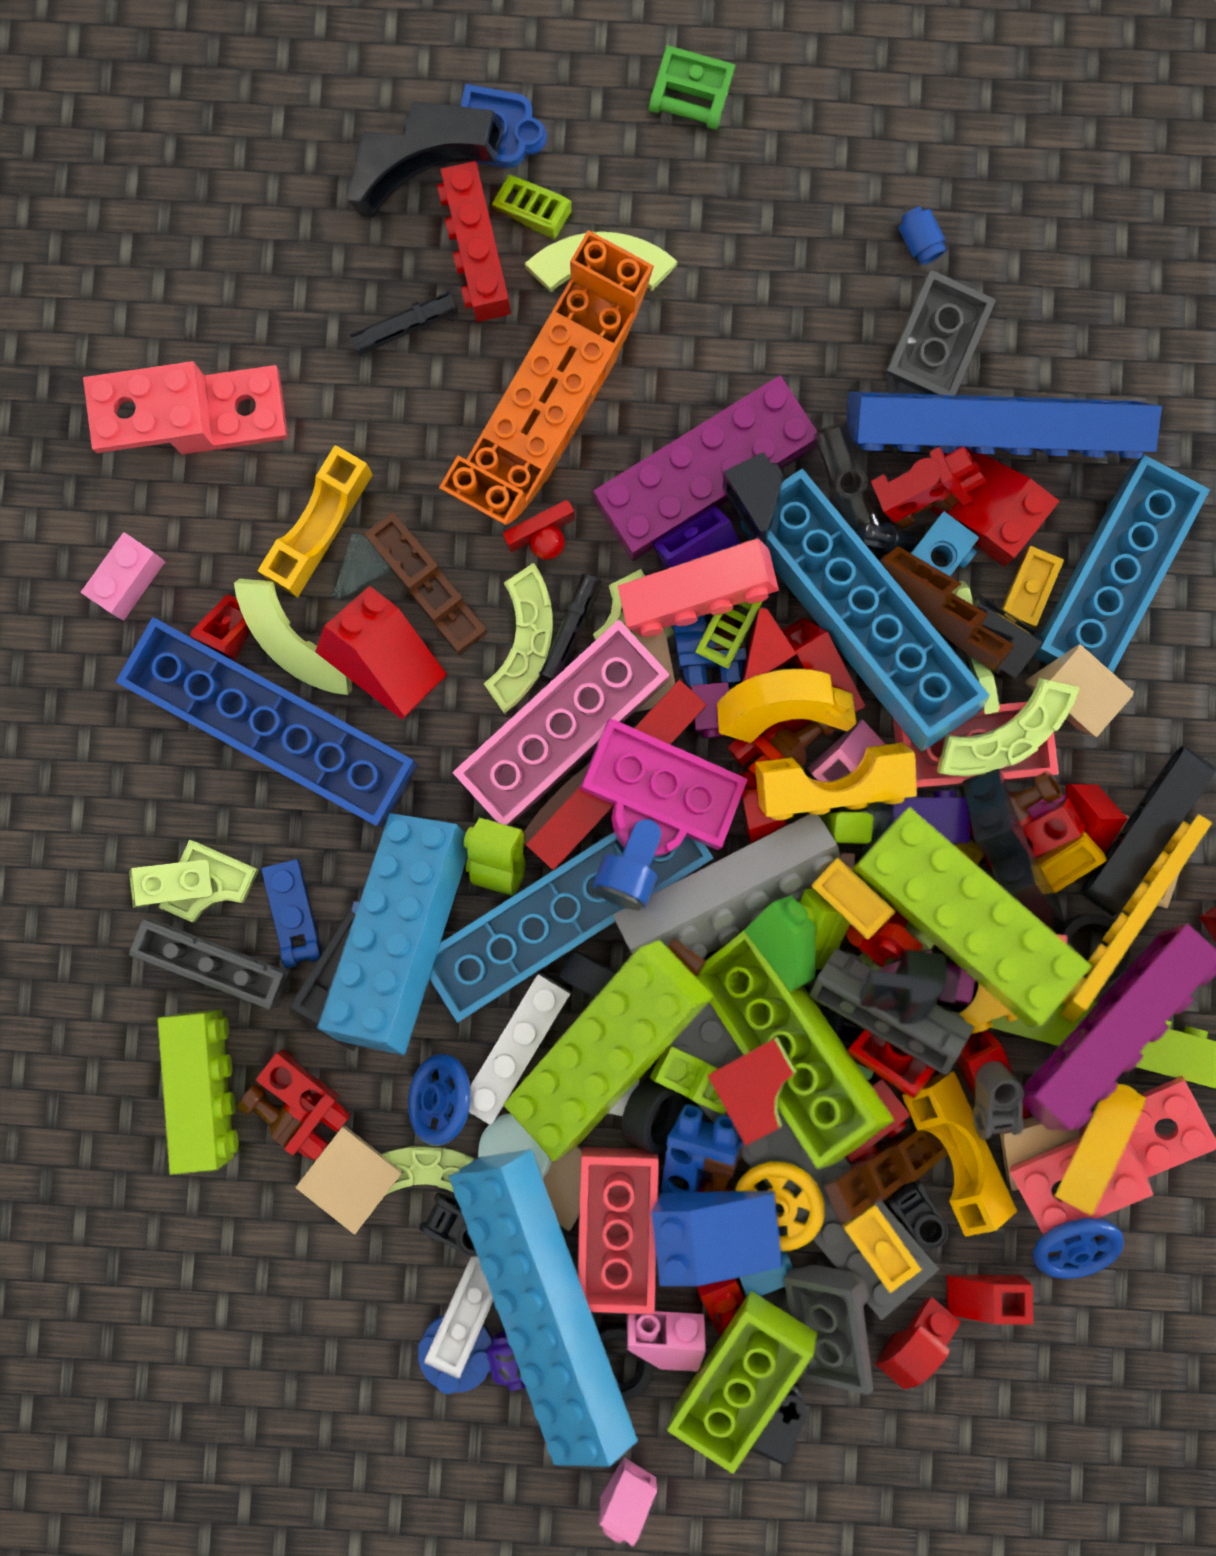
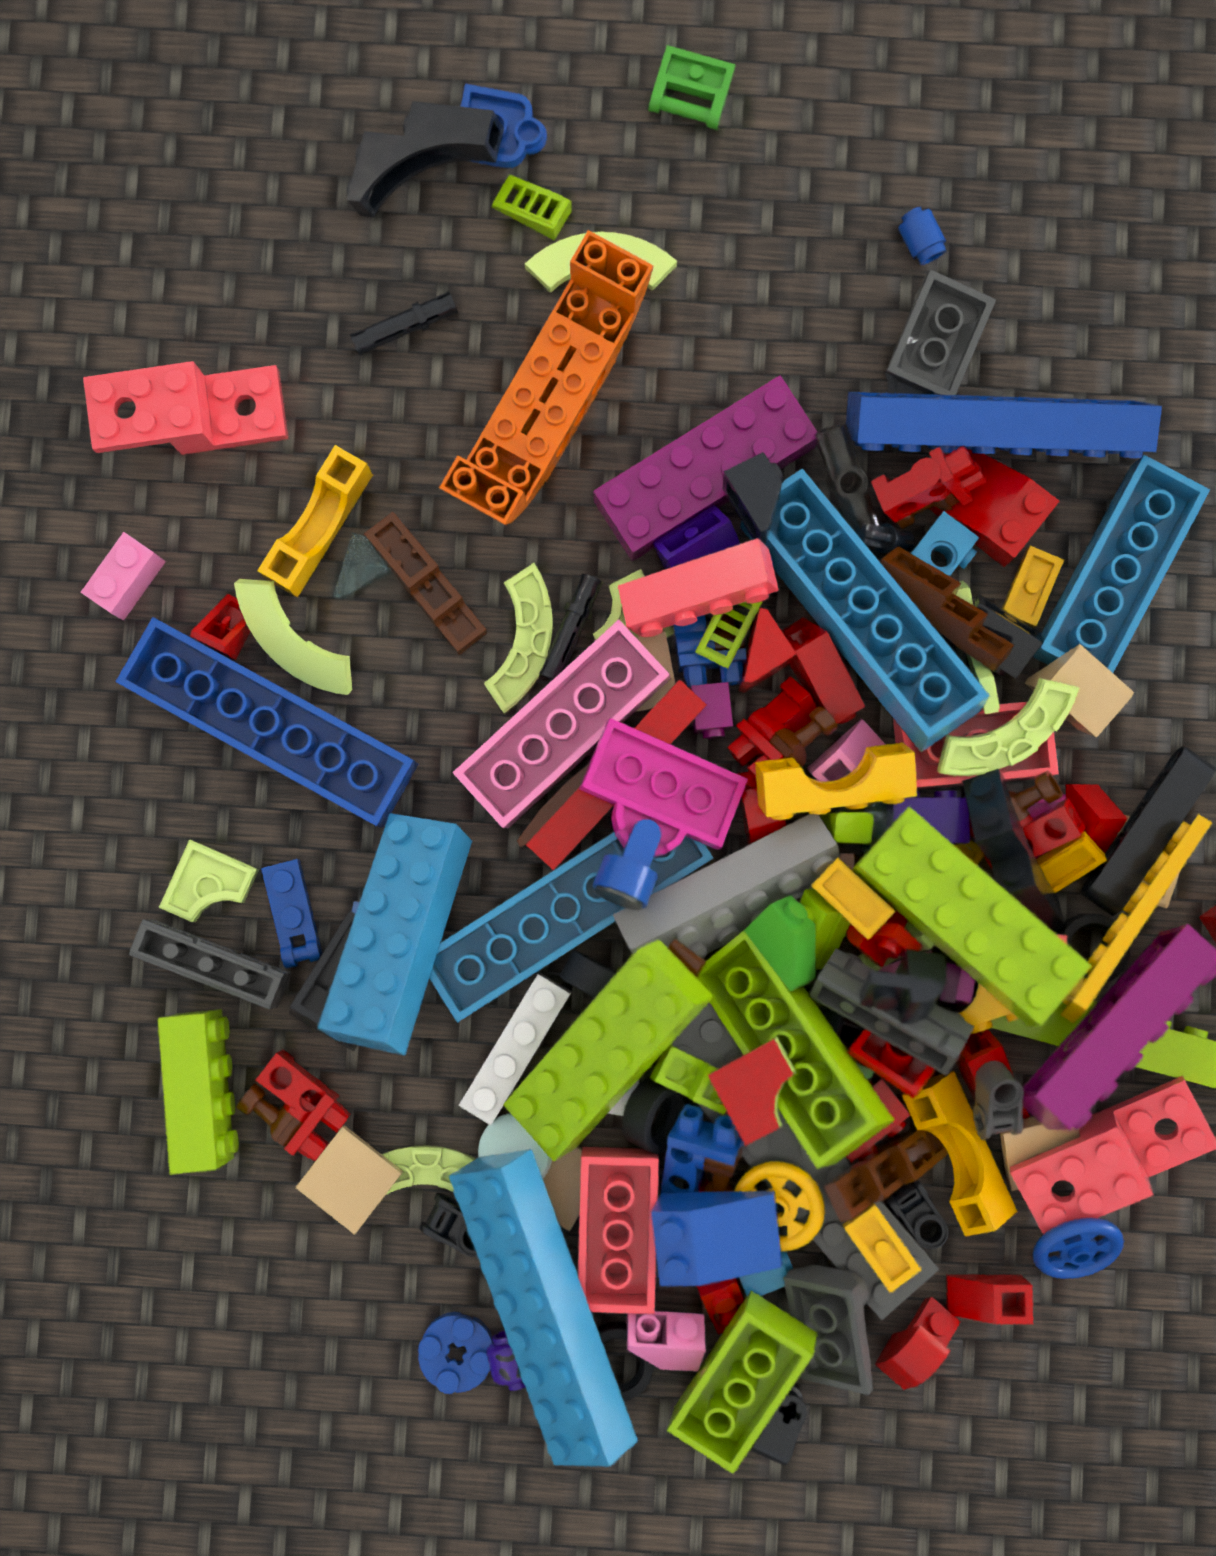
(170, 882): yellowish green bracket -> none
(380, 652): red slope -> none
(437, 1099): blue plate -> none
(461, 1322): white tile -> none
(476, 241): red brick -> none
(495, 856): lime brick -> none
(542, 532): red tile -> none
(627, 1502): bright pink slope -> none
(781, 697): yellow arch -> none
(1101, 1149): yellow arch -> none

